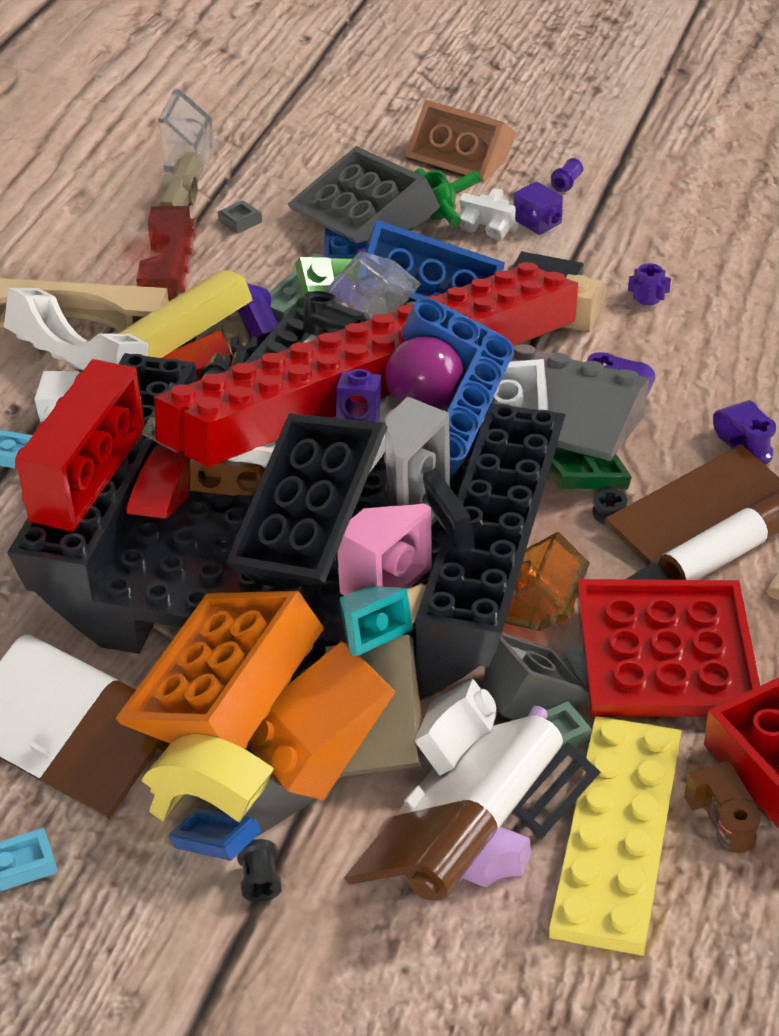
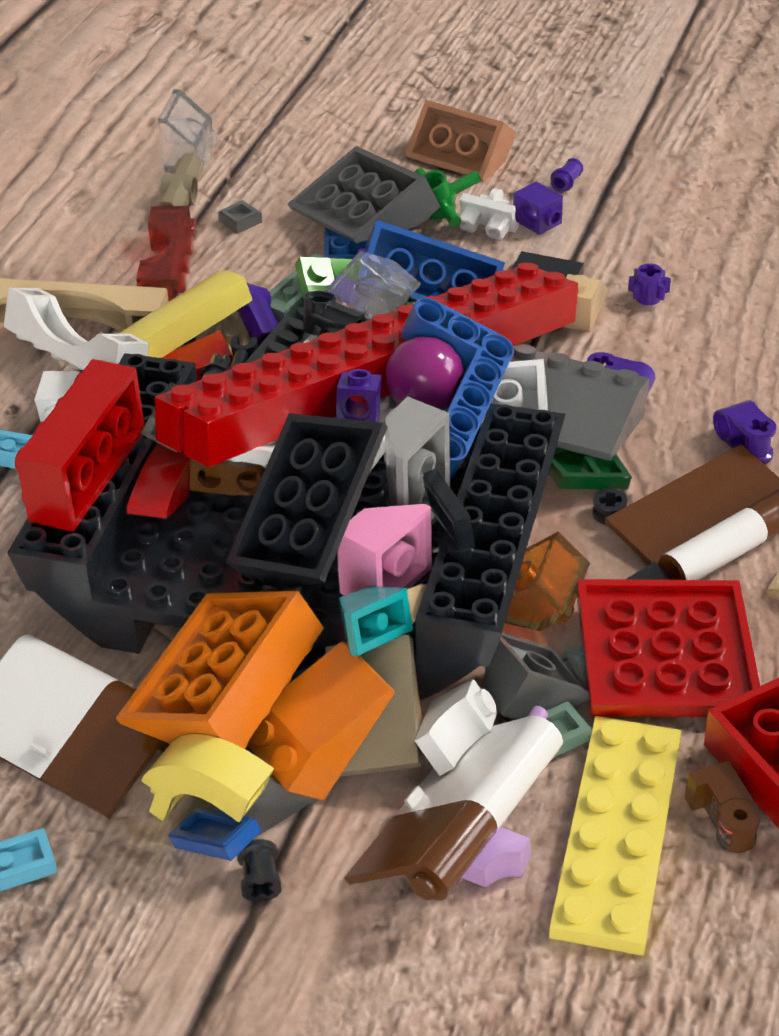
(579, 760): black tile -> none

